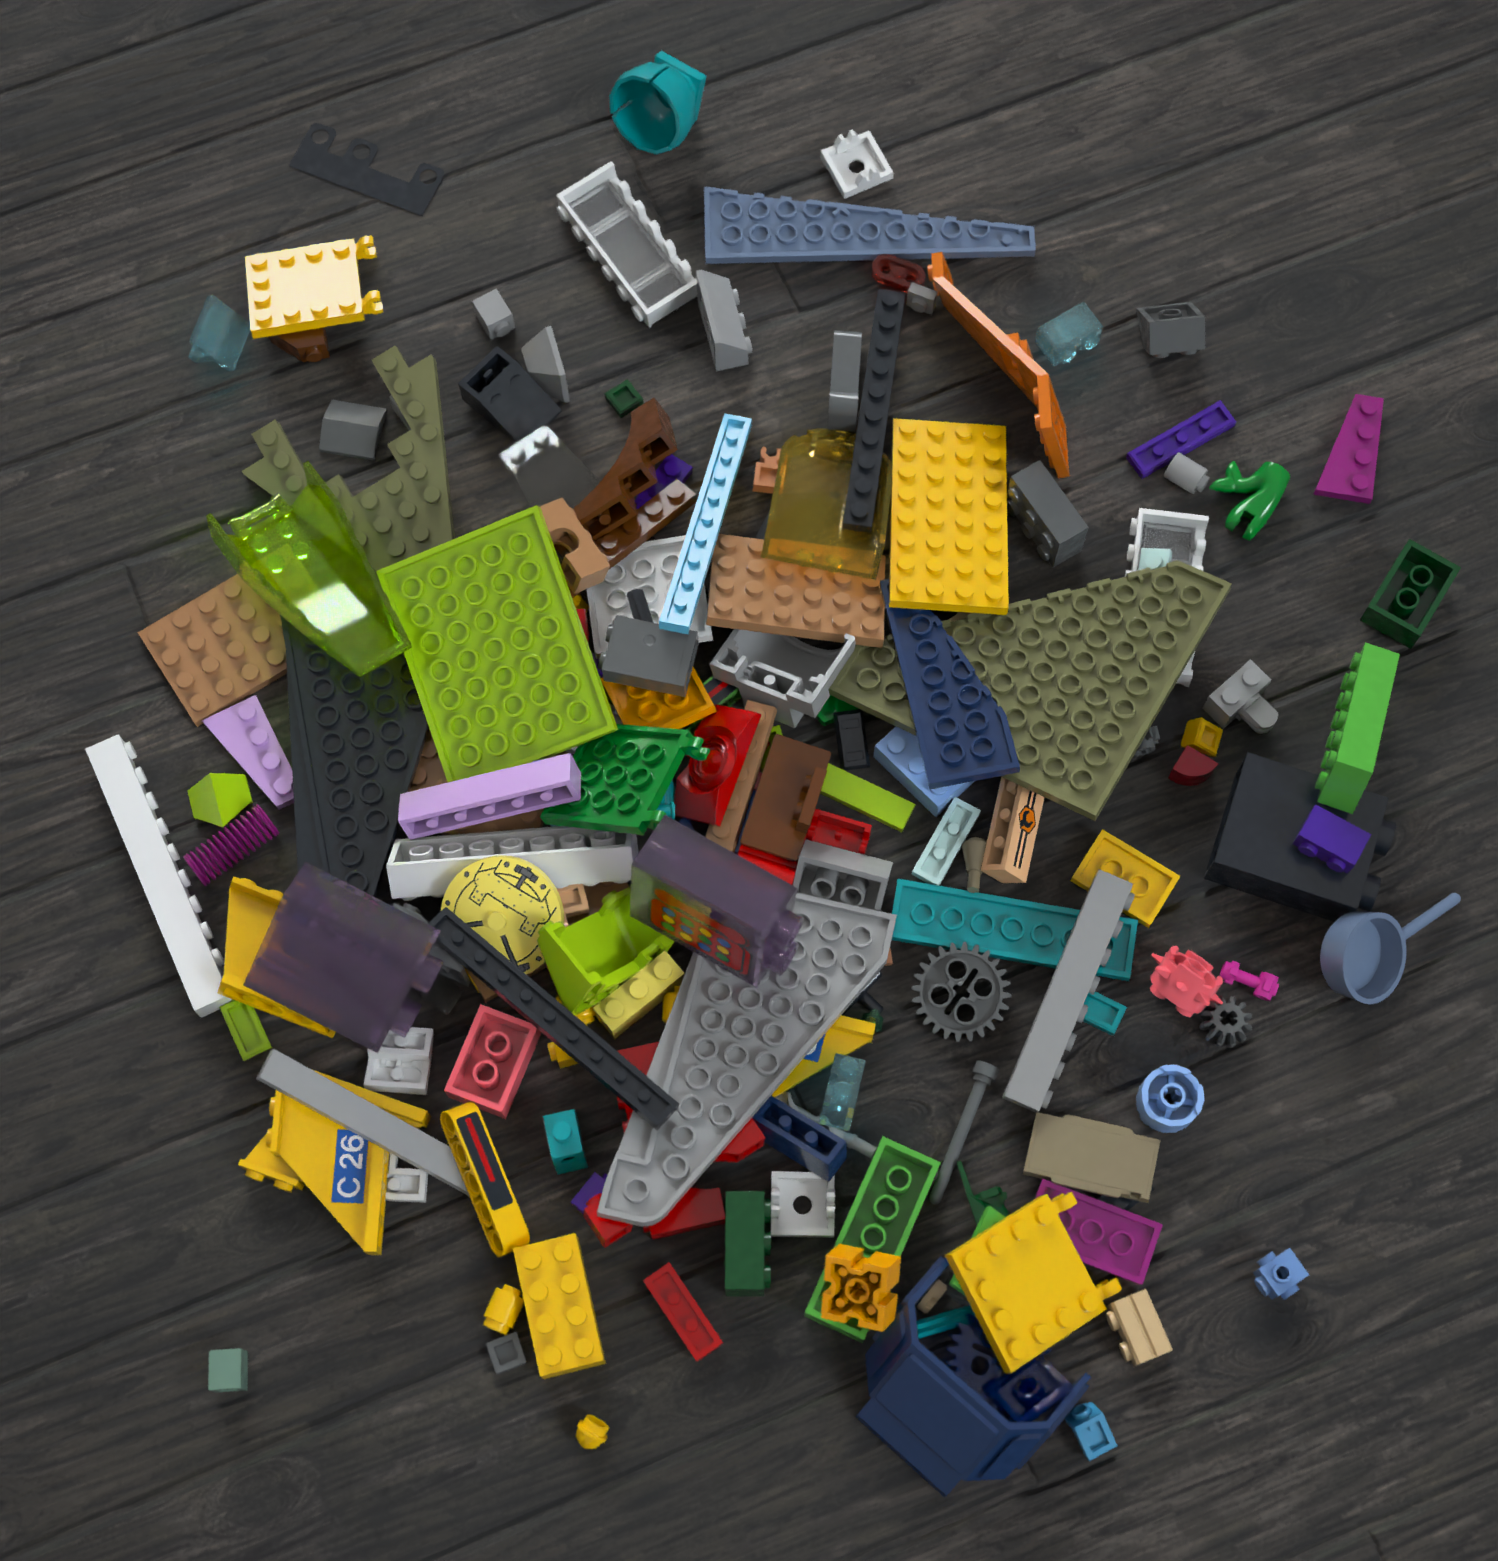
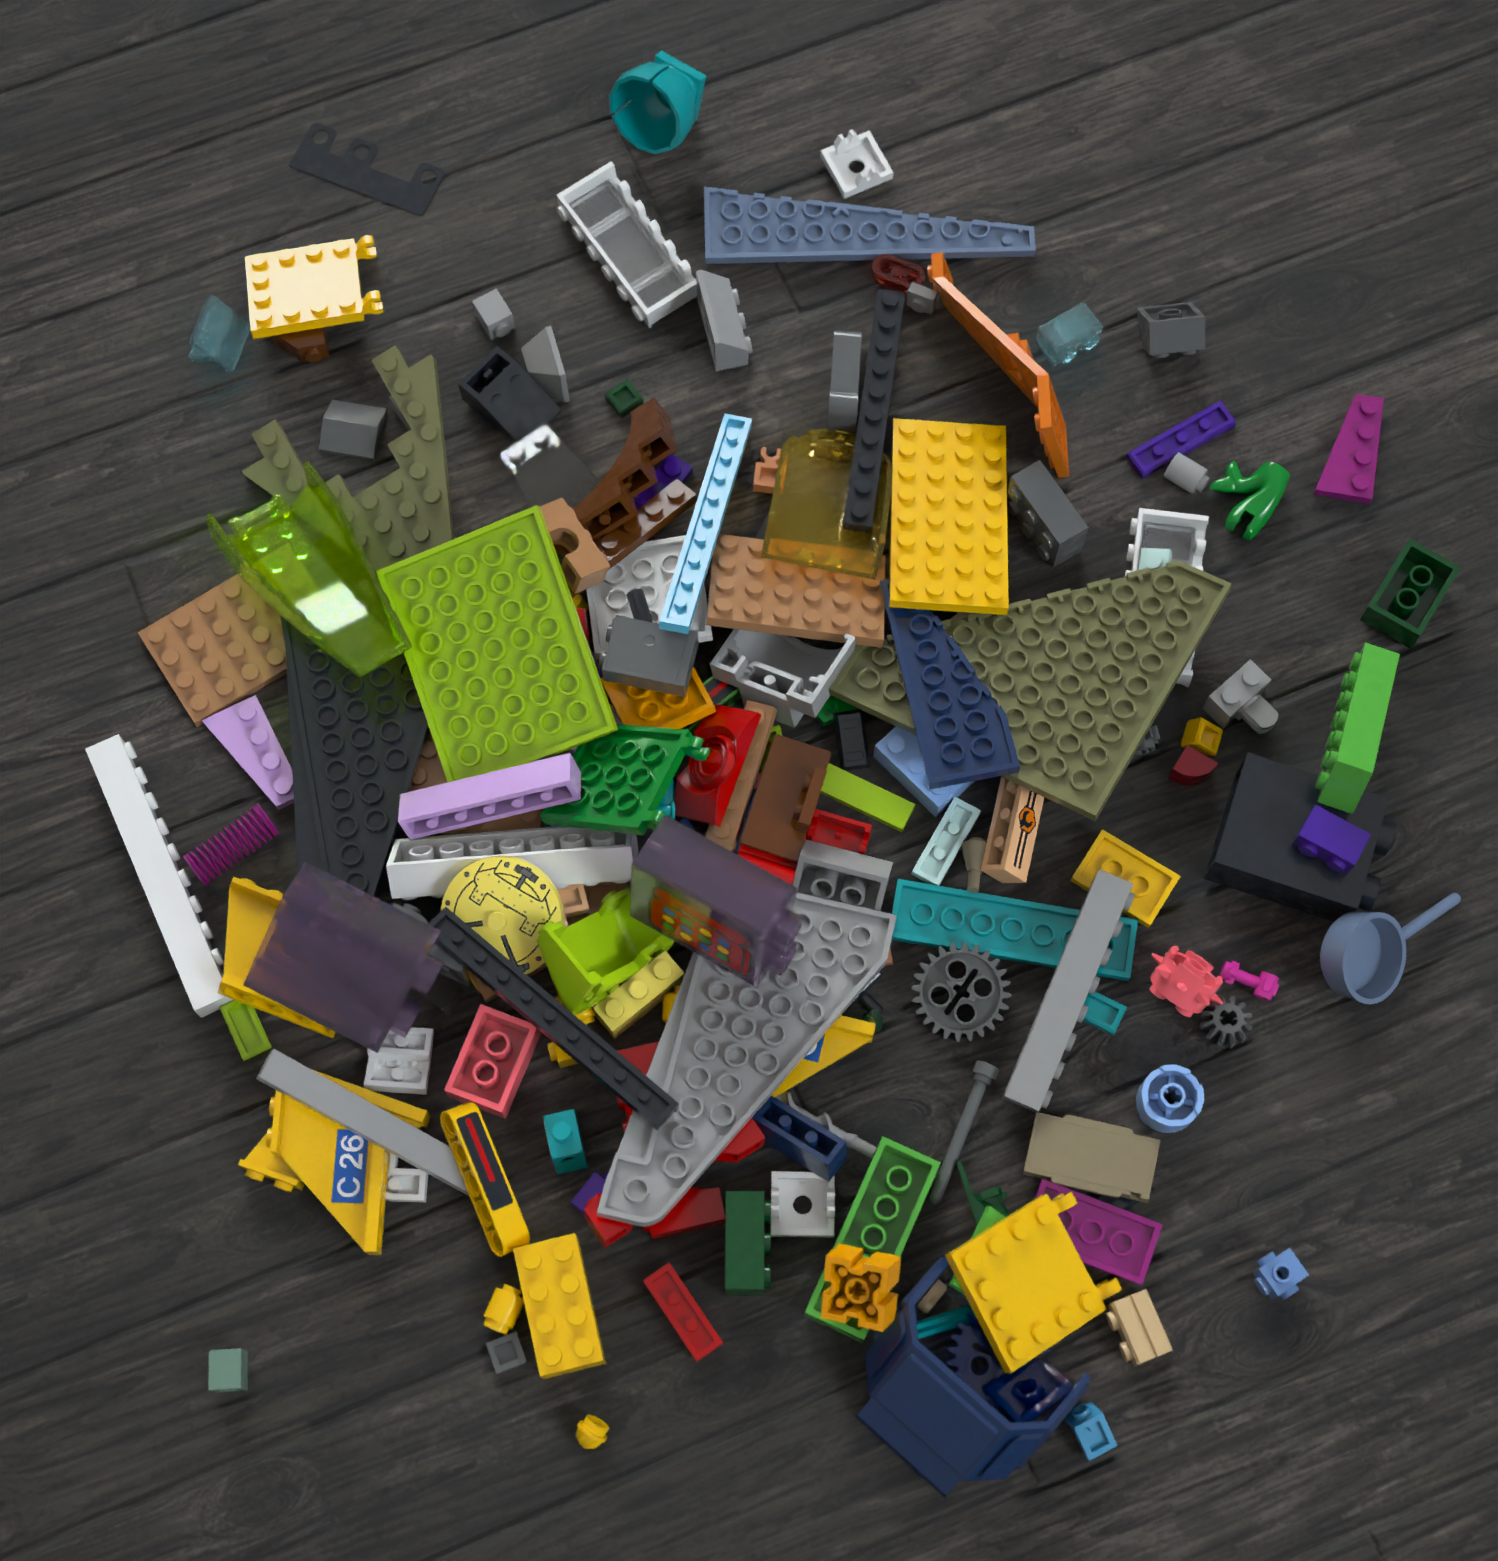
(219, 797): lime slope -> none
(842, 1092): clear light blue brick -> none

